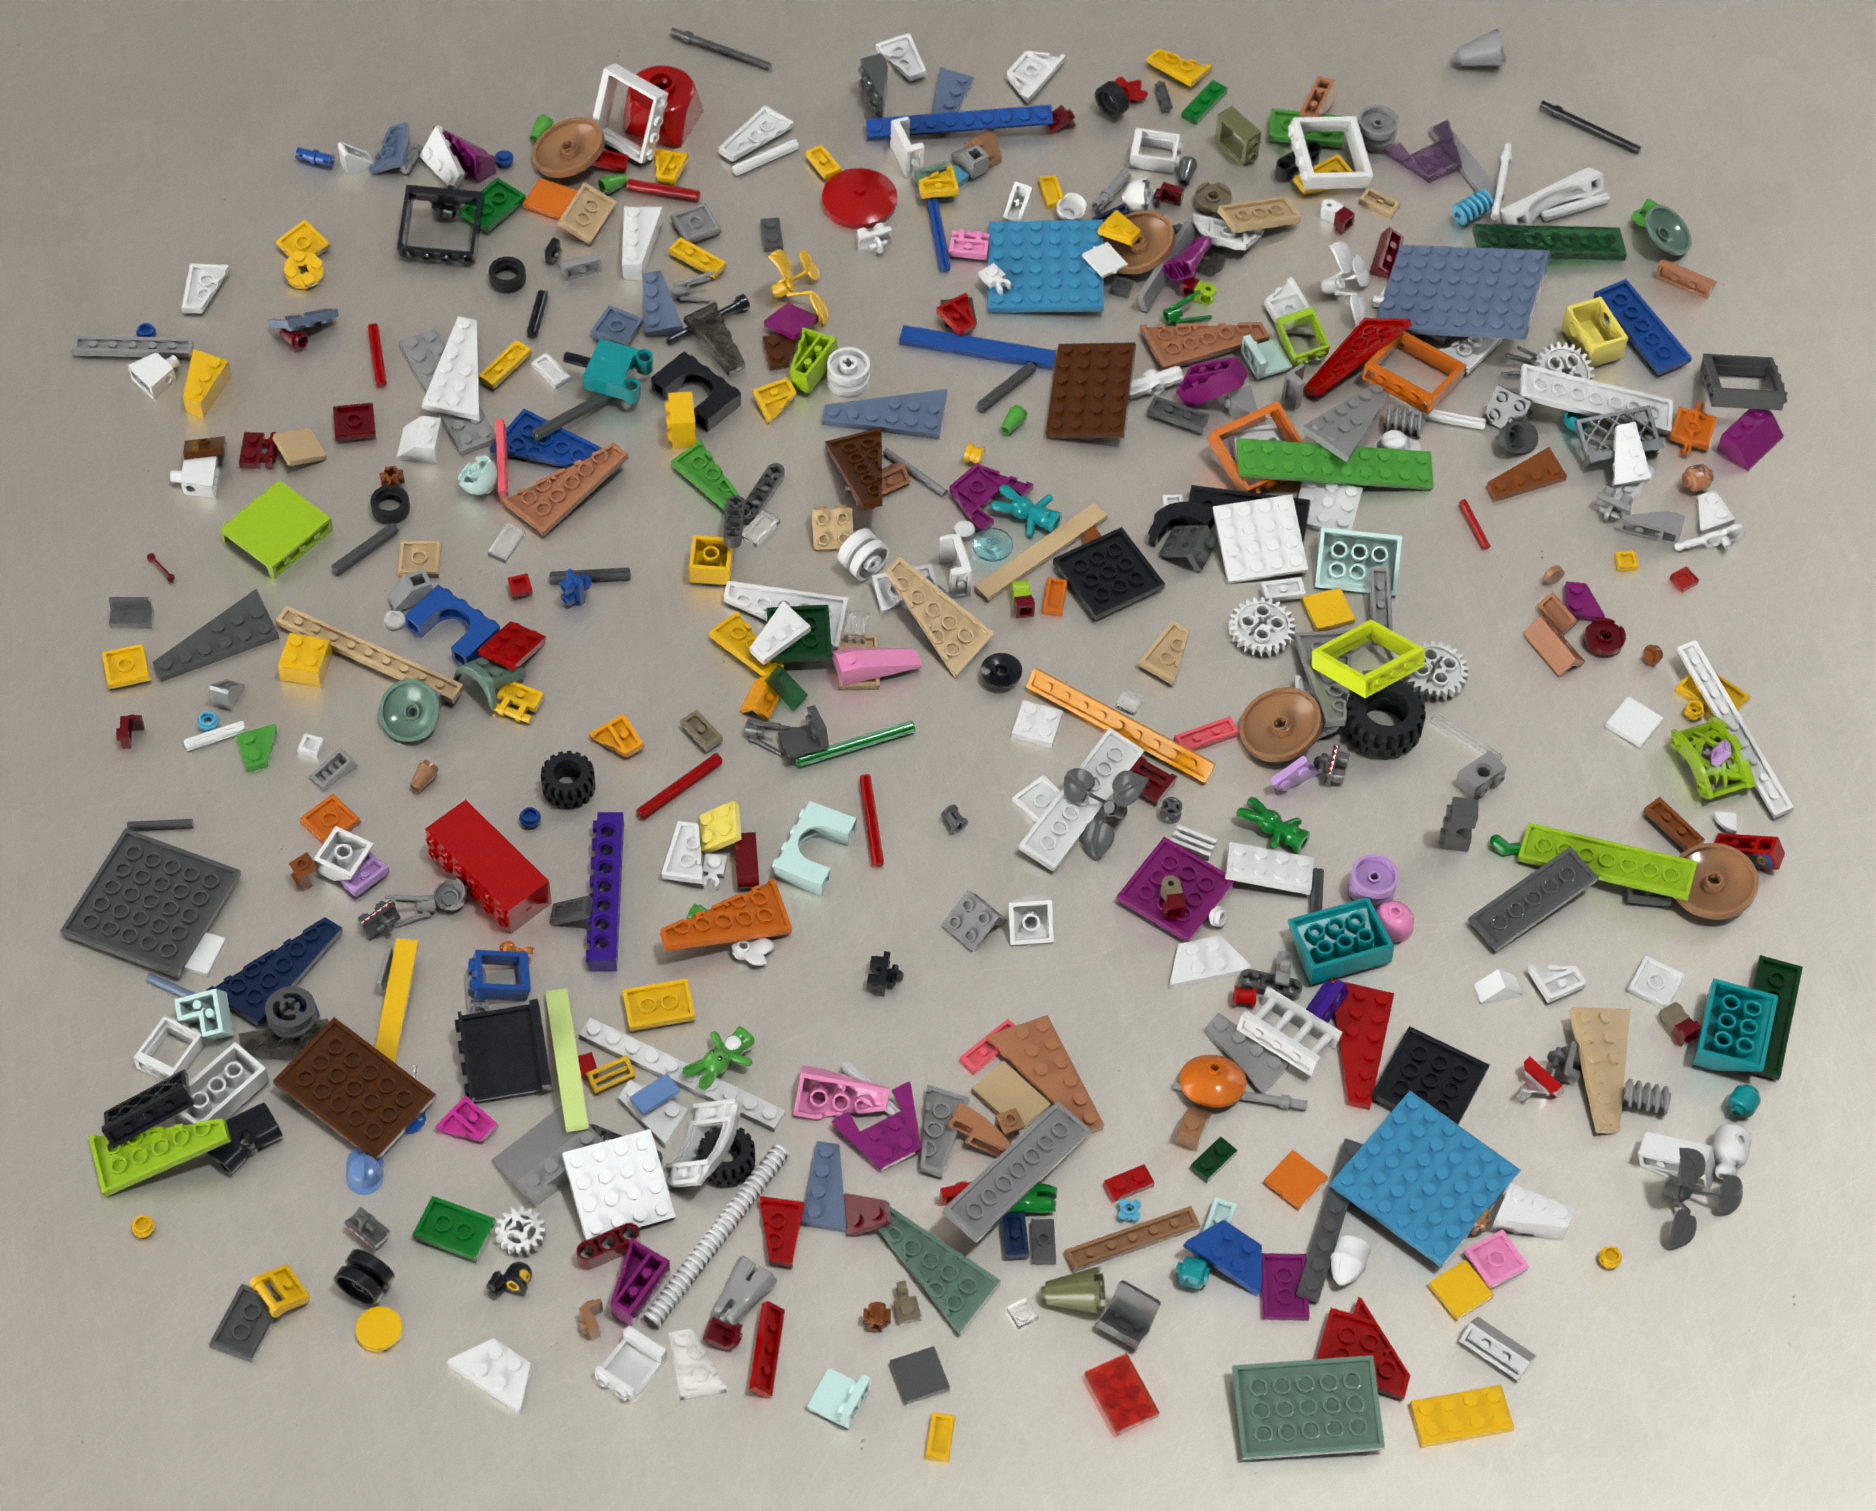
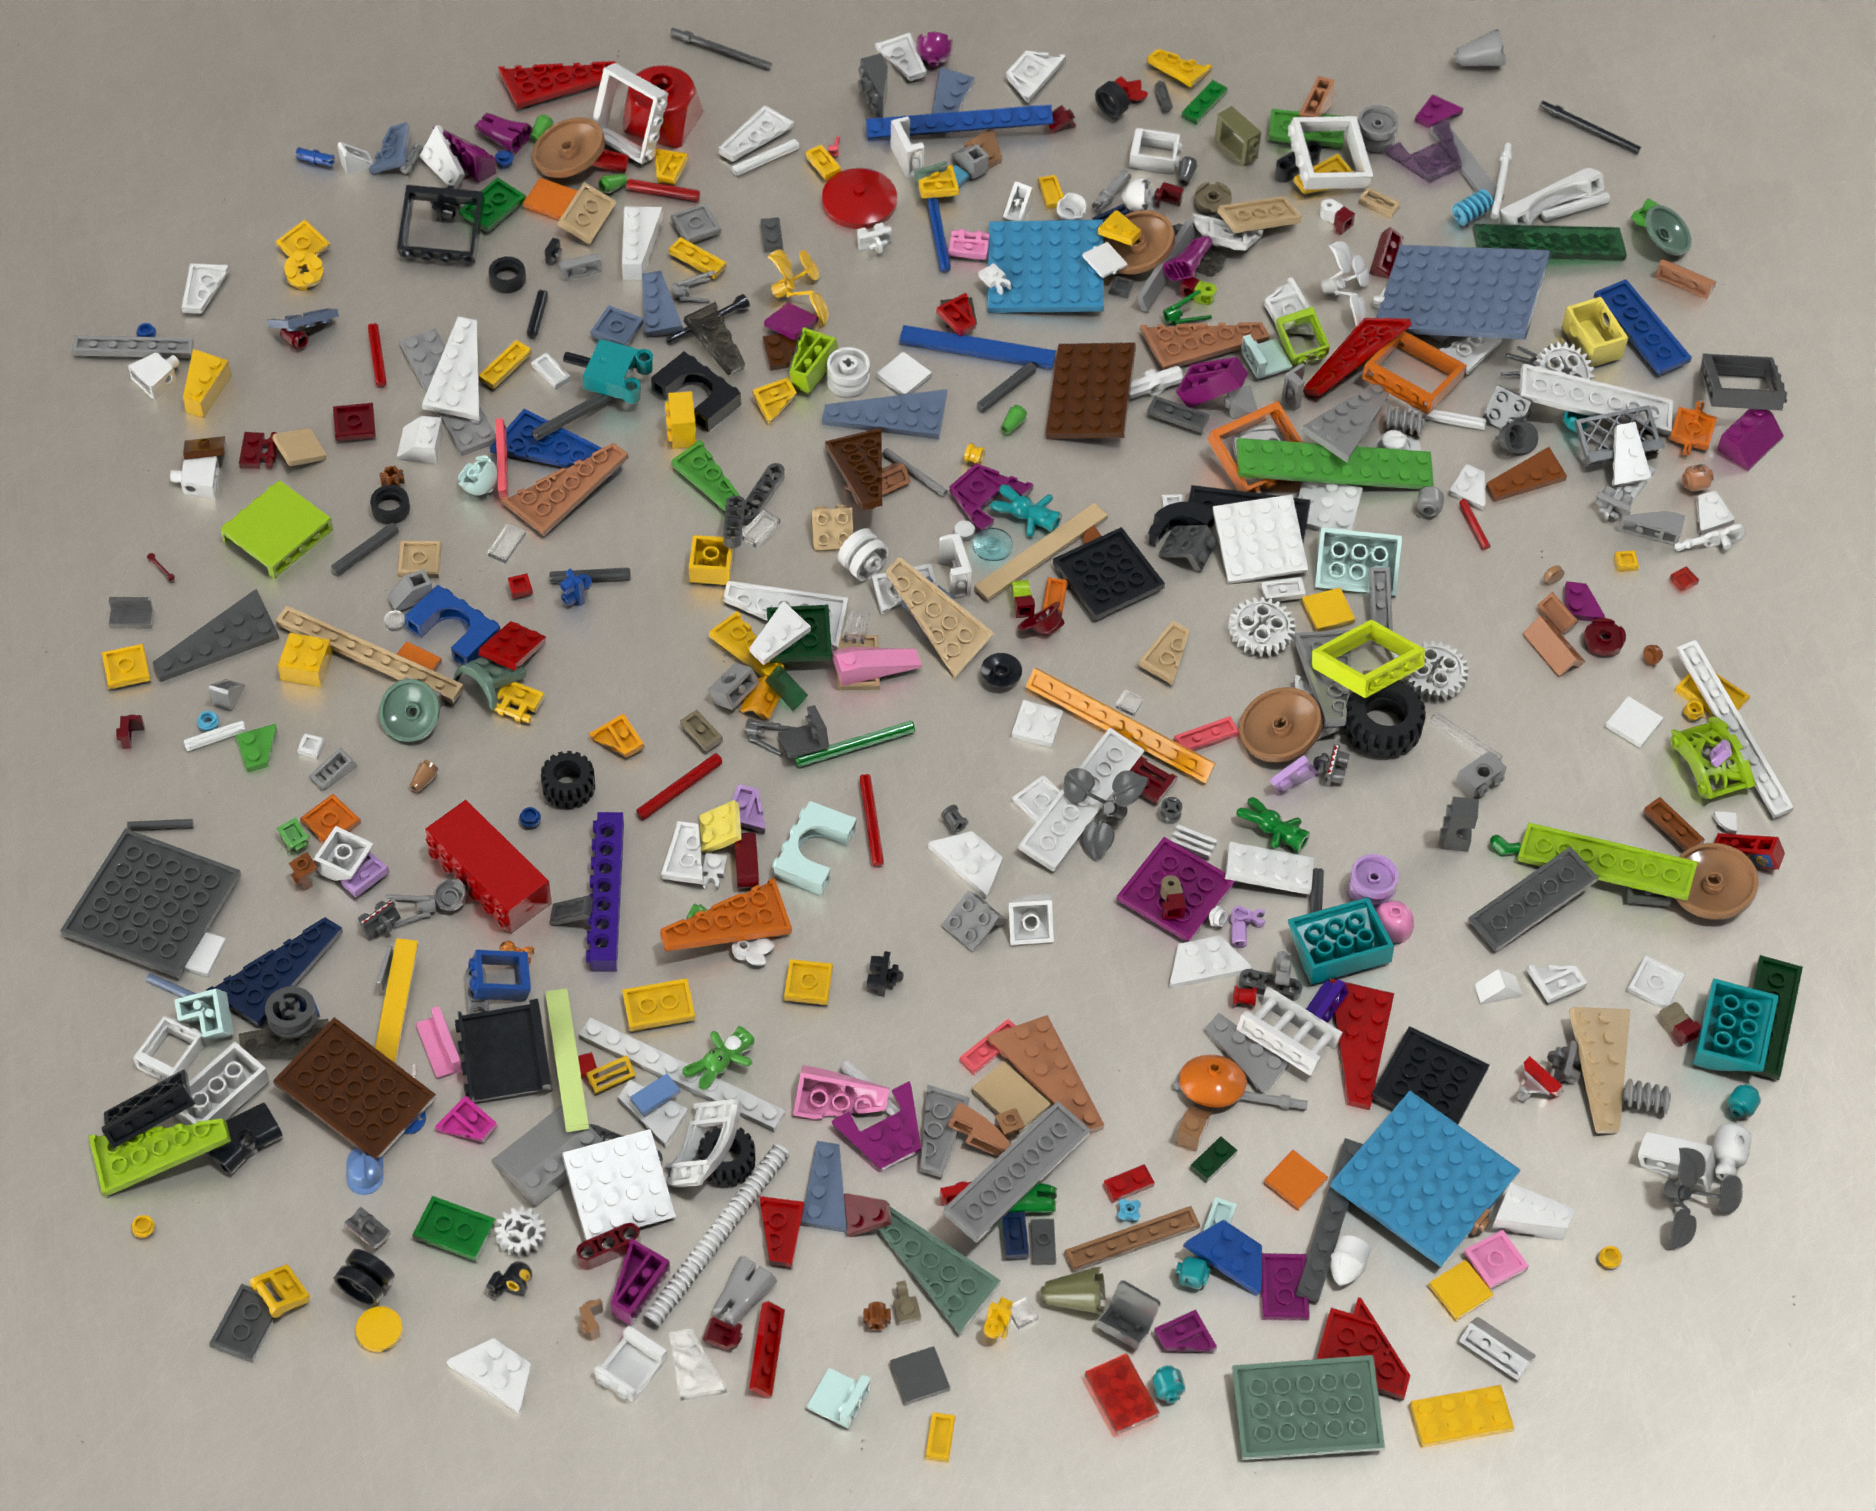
(293, 835): none -> bright green bracket
(420, 656): none -> orange tile
(439, 1045): none -> bright pink panel
(506, 133): none -> magenta piece
(549, 81): none -> red wing
(733, 686): none -> light grey brick
(750, 808): none -> lavender wing
(808, 982): none -> yellow plate
(833, 149): none -> coral hand
(904, 374): none -> white tile
(934, 48): none -> magenta cylinder
(970, 859): none -> white wing
(998, 1318): none -> yellow hips
(1045, 621): none -> dark red piece
(1168, 1383): none -> teal head
(1185, 1334): none -> magenta wing
(1239, 919): none -> lavender bar
(1430, 501): none -> light grey head
(1437, 111): none -> magenta wing
(1470, 486): none -> white wing

